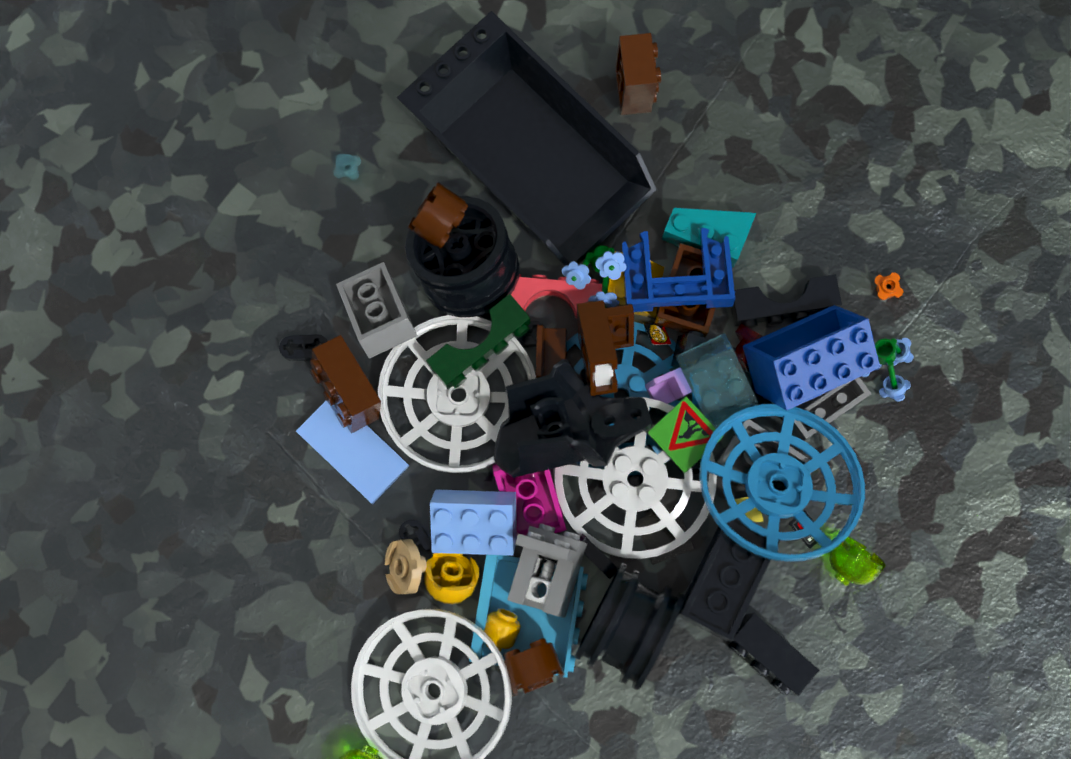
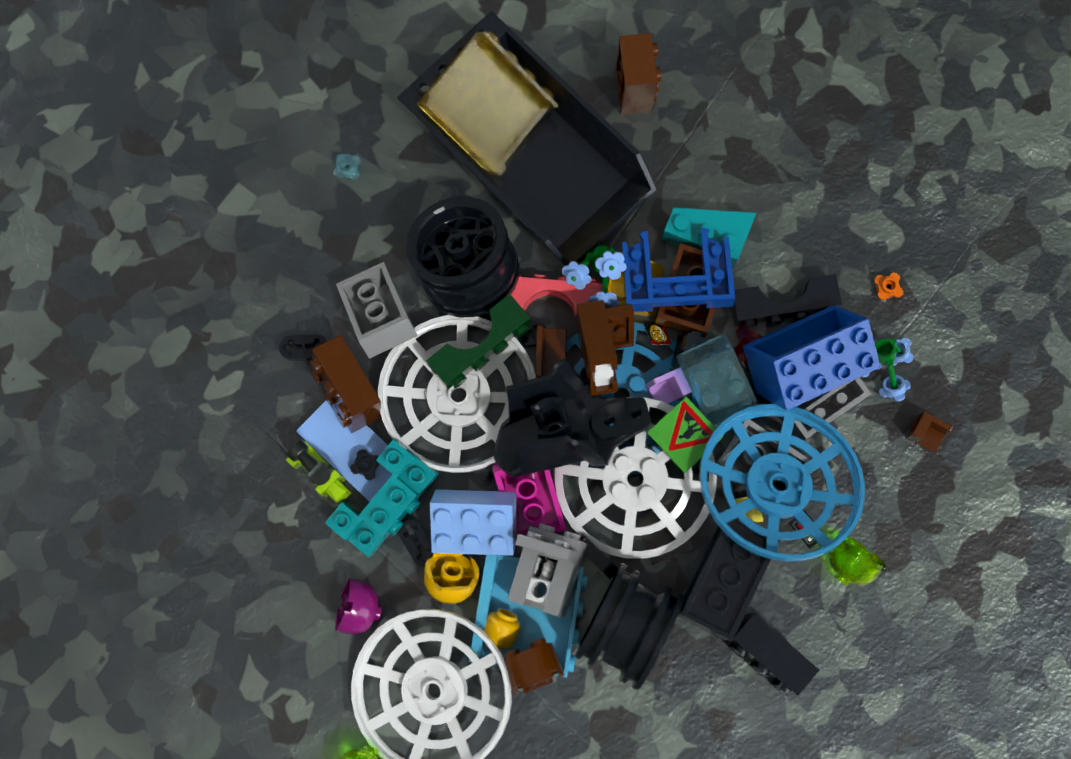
(328, 481): none -> hips
(357, 608): none -> magenta cylinder
(358, 466): none -> black plate
(390, 504): none -> teal bracket
(404, 566): tan plate -> none
(438, 215): reddish brown brick -> none
(486, 102): none -> clear yellow panel
(928, 431): none -> reddish brown panel

